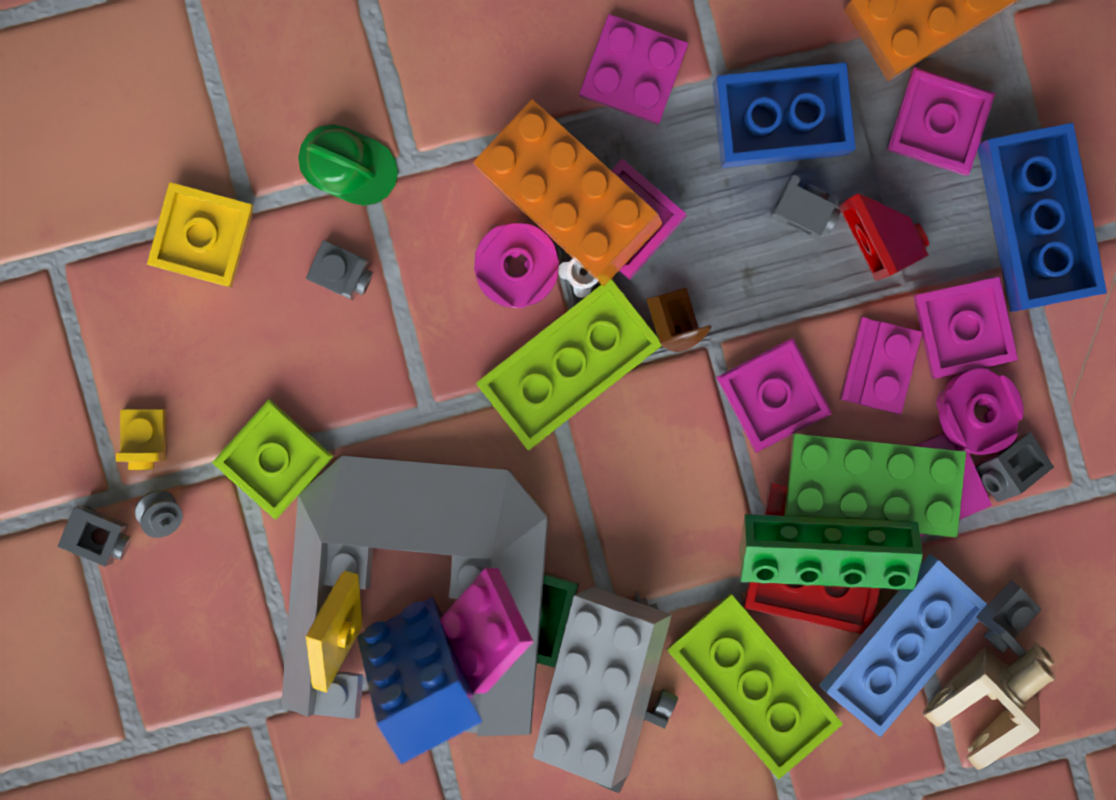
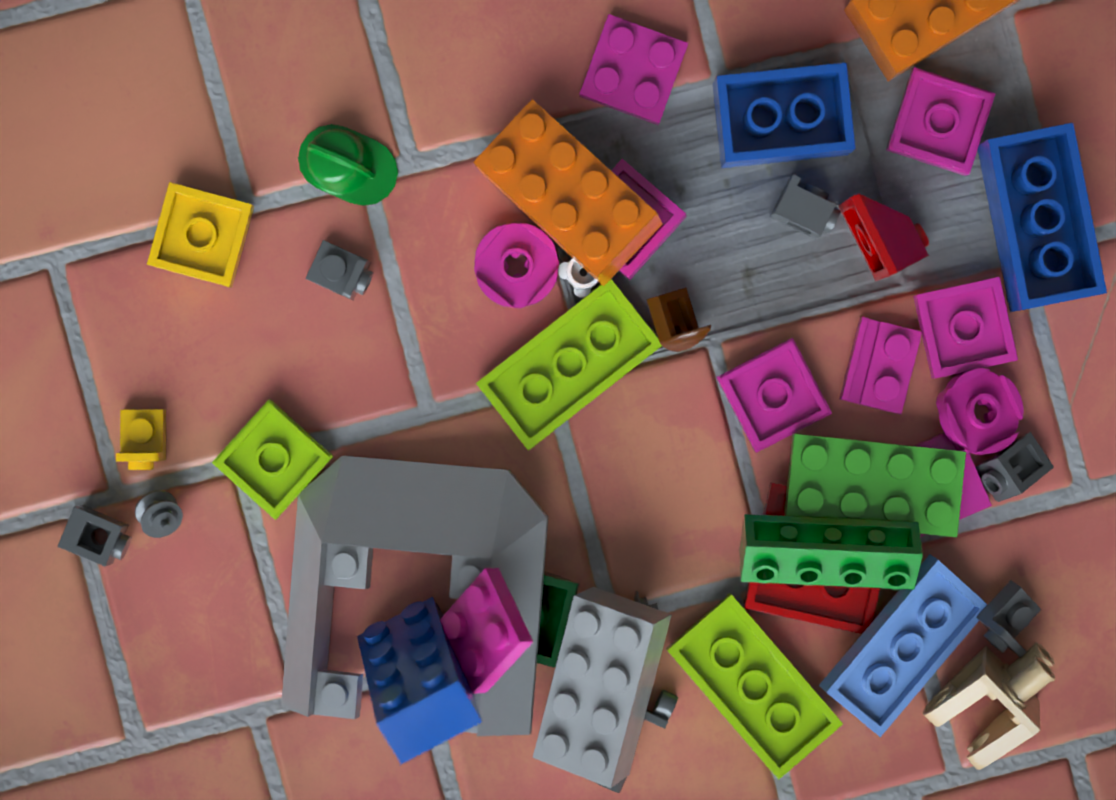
(334, 631): yellow plate -> none

